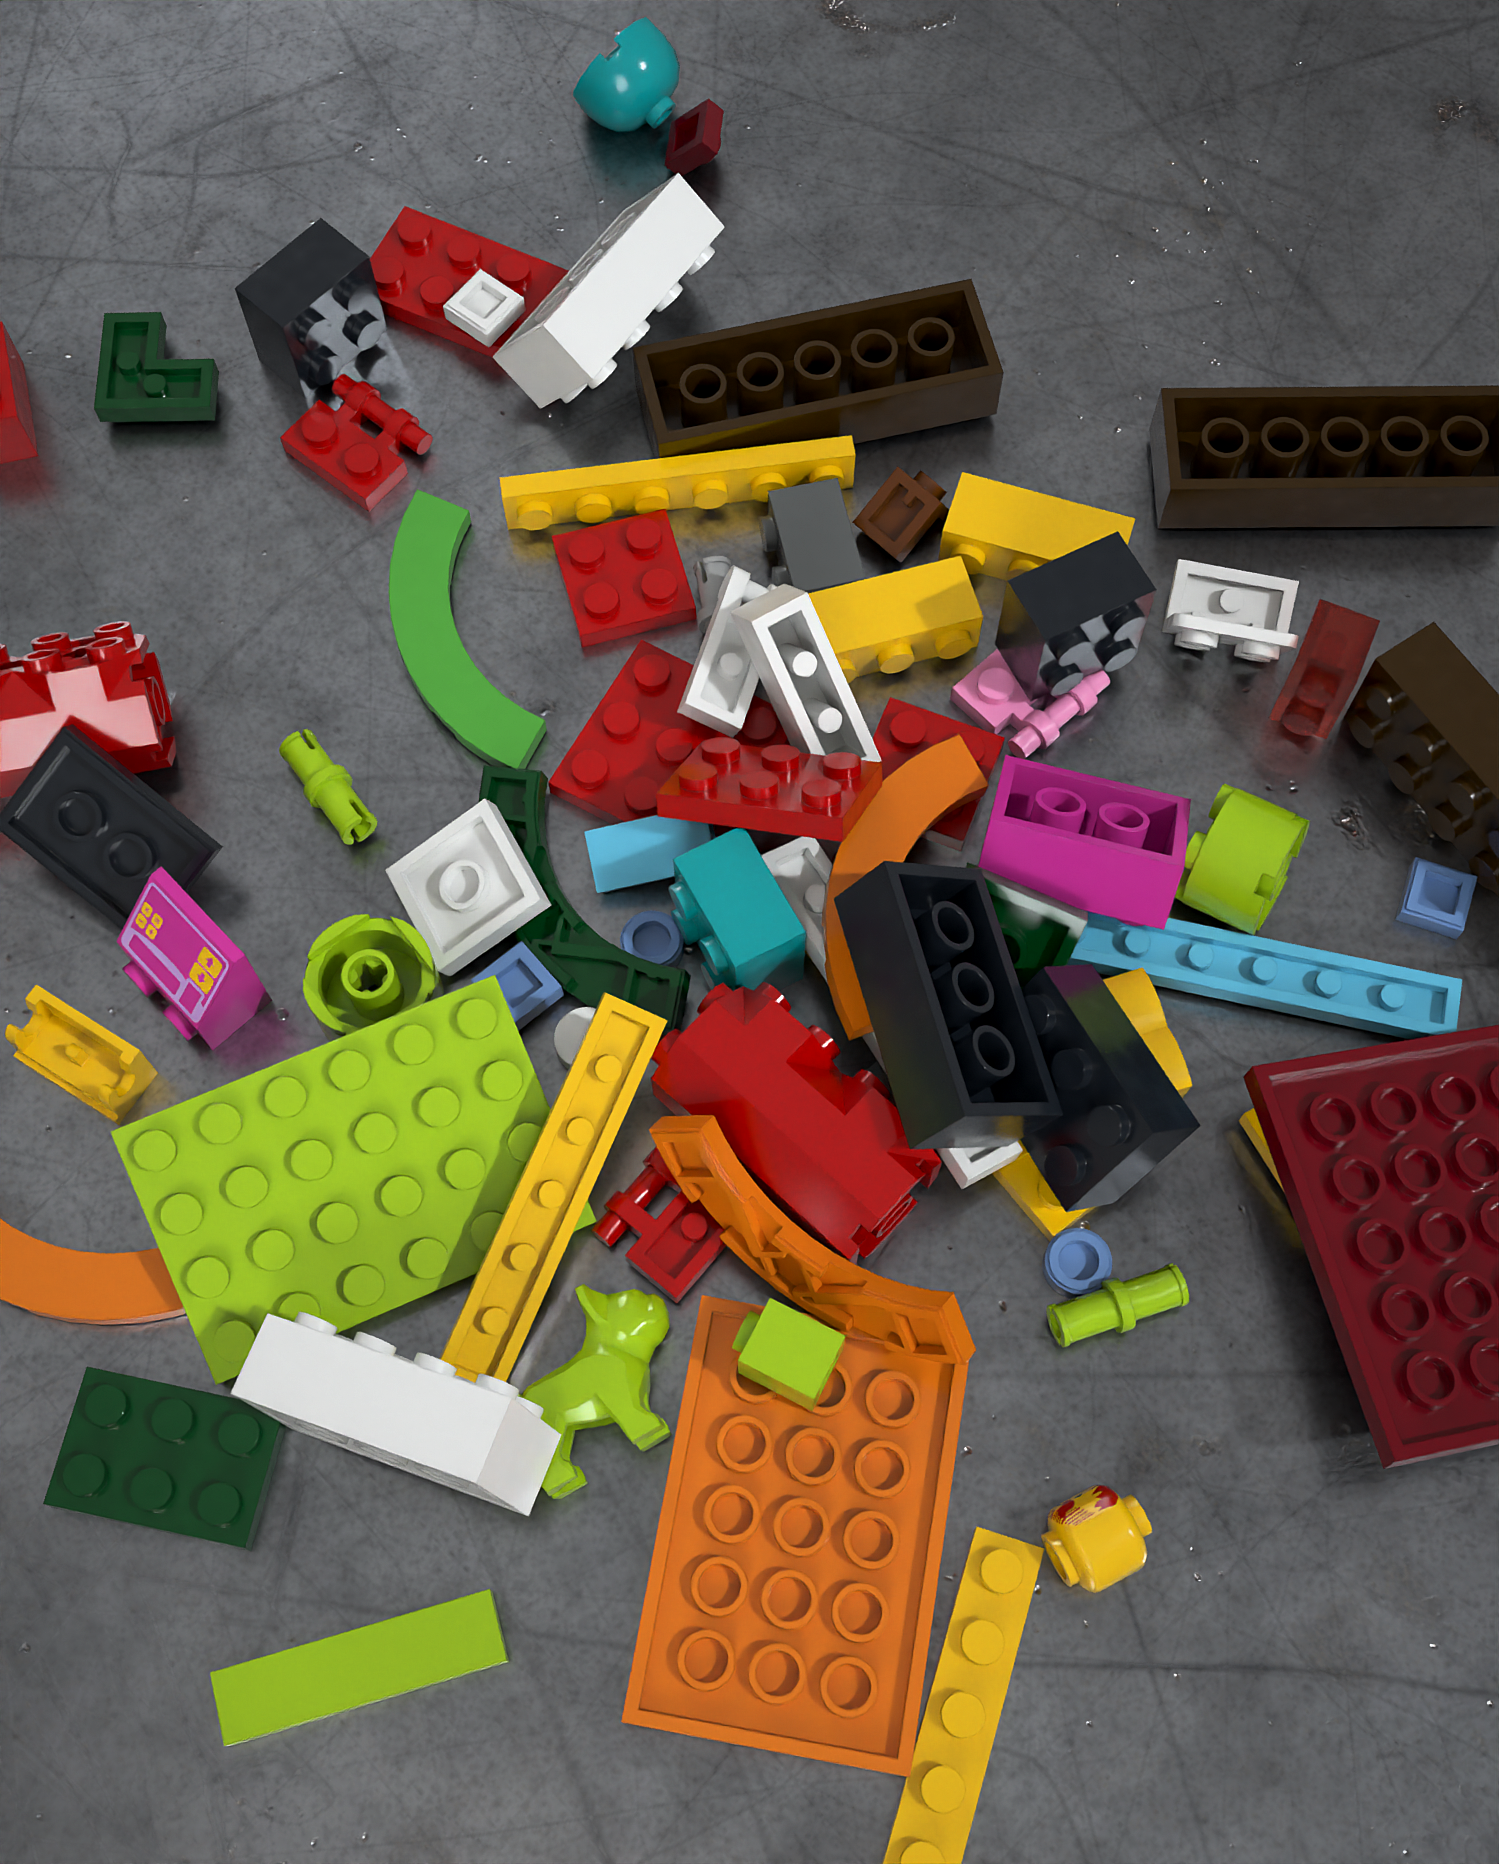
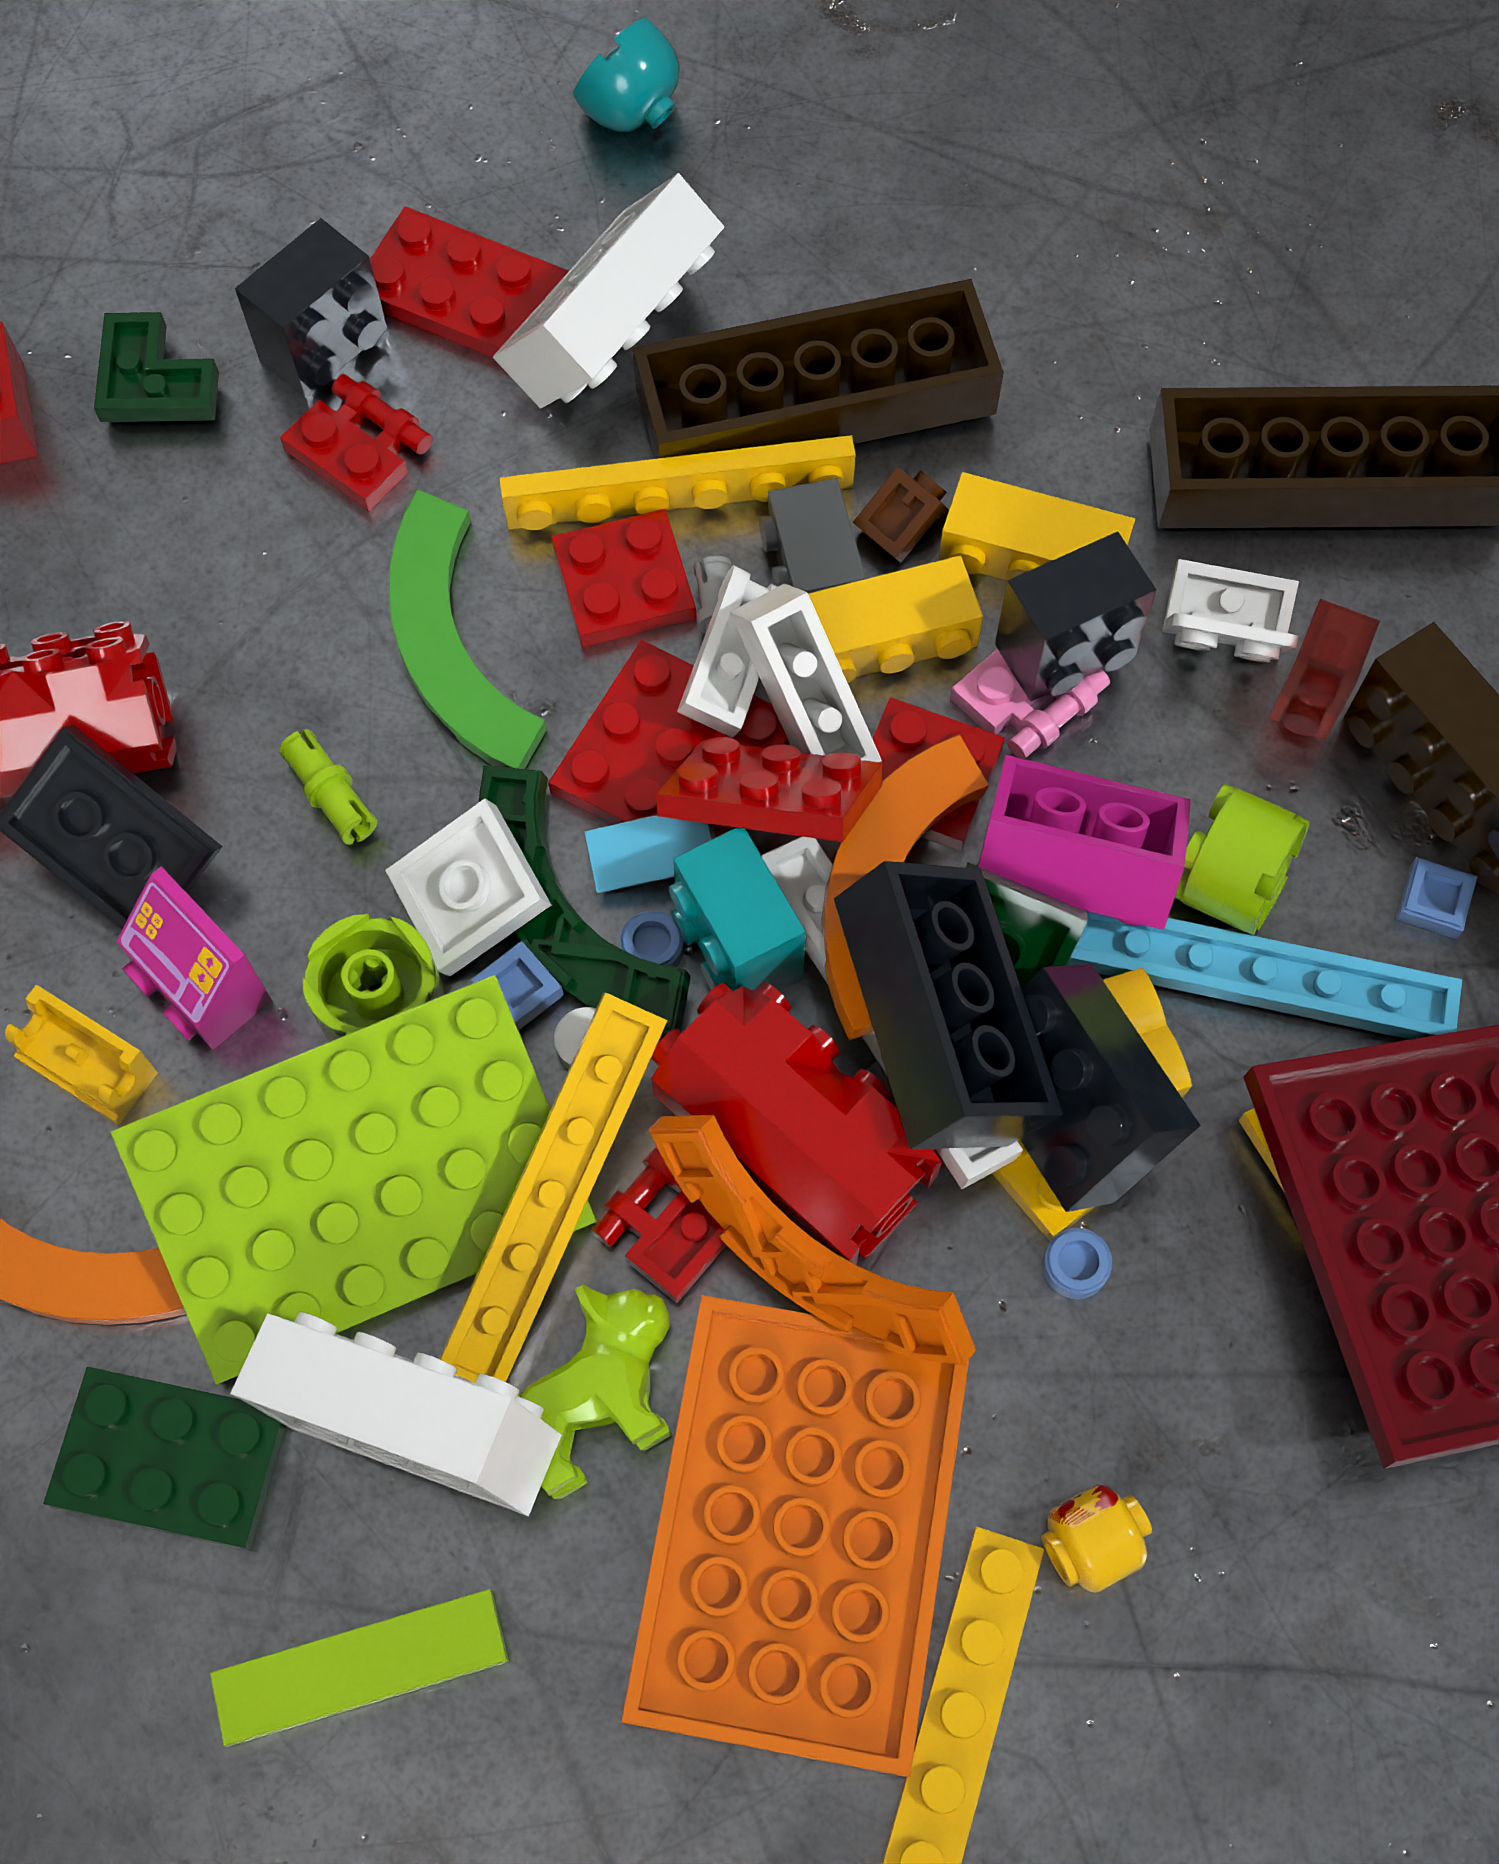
(484, 308): white tile -> none
(694, 138): dark red plate -> none
(788, 1352): lime brick -> none
(1117, 1305): lime pin -> none

